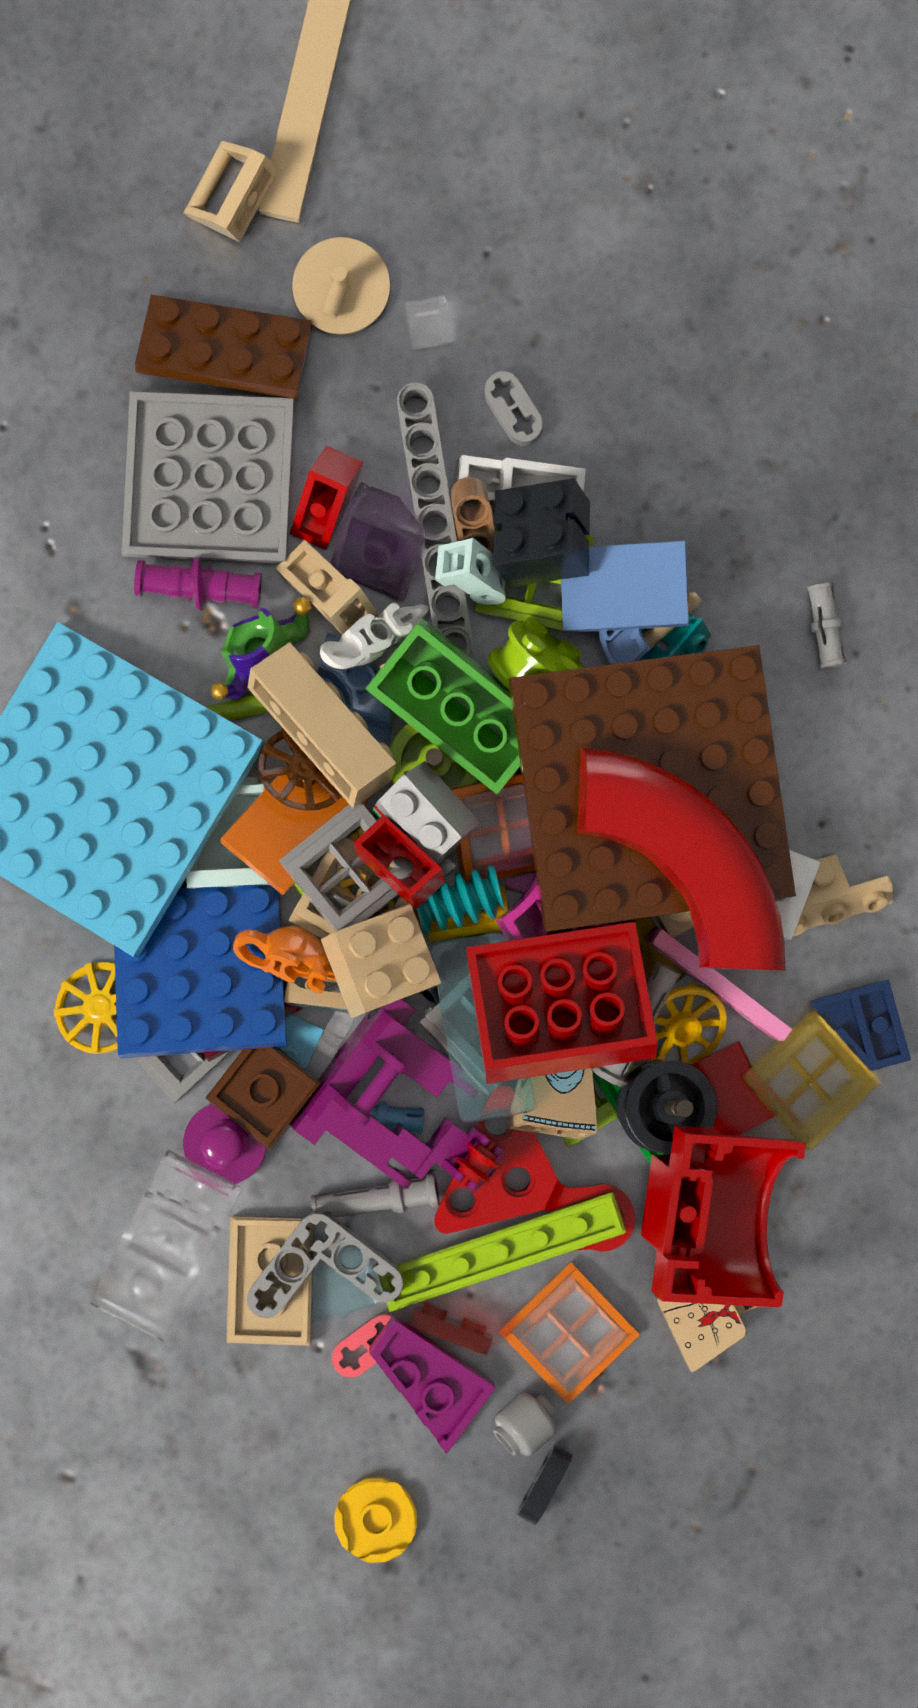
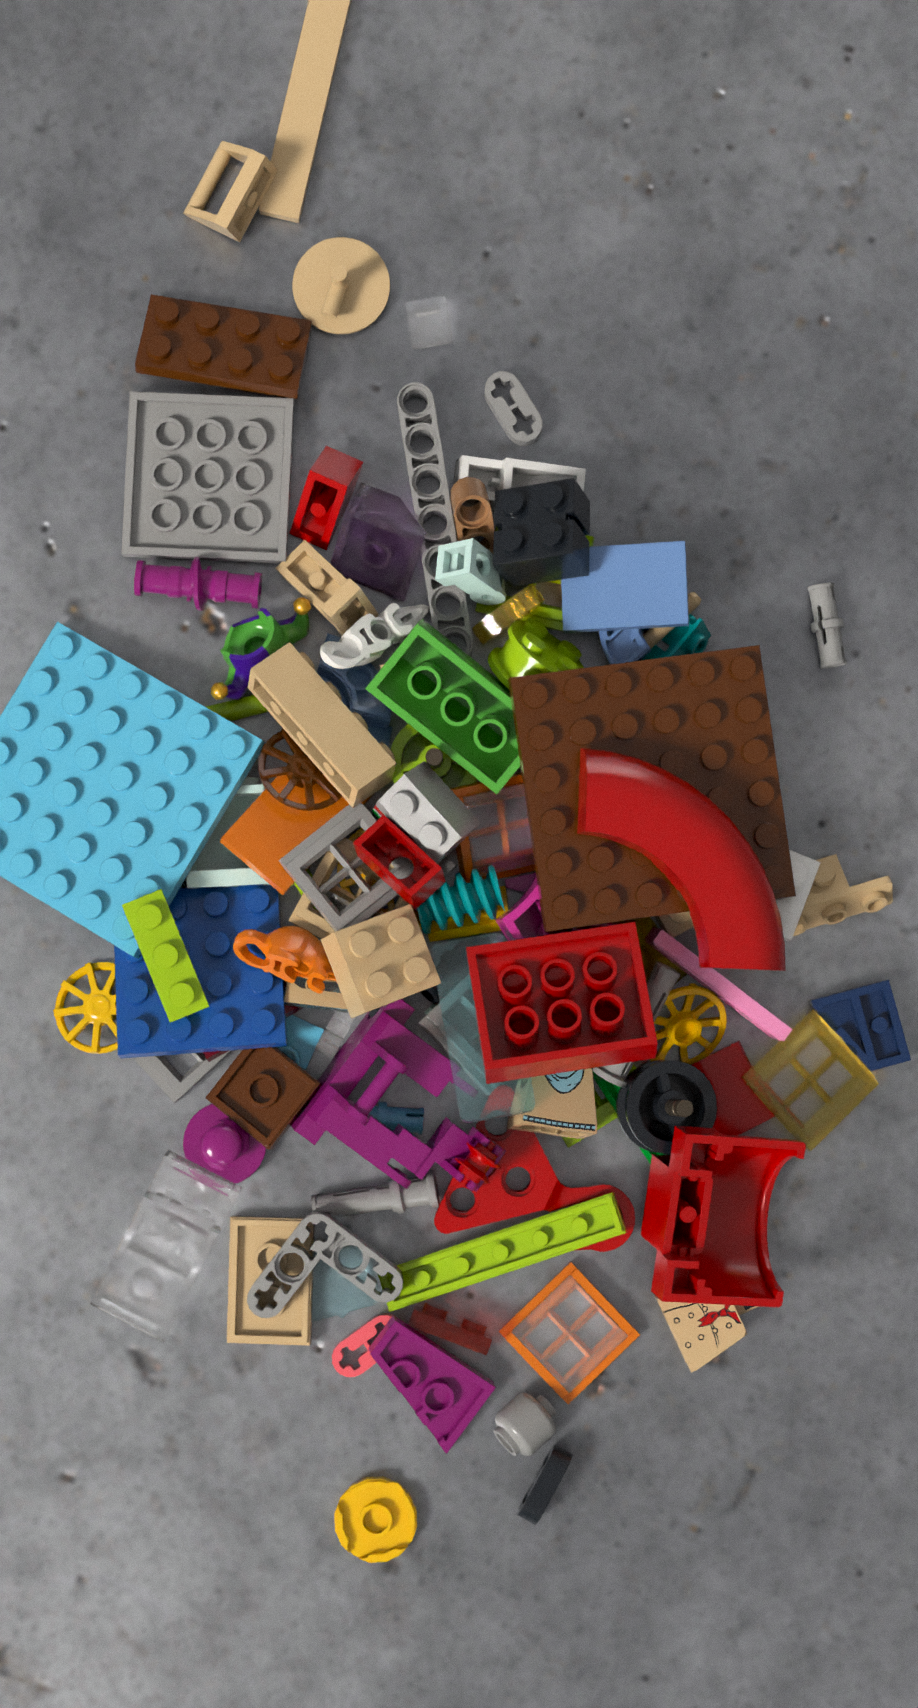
(165, 955): none -> lime plate
(509, 612): none -> clear yellow beam

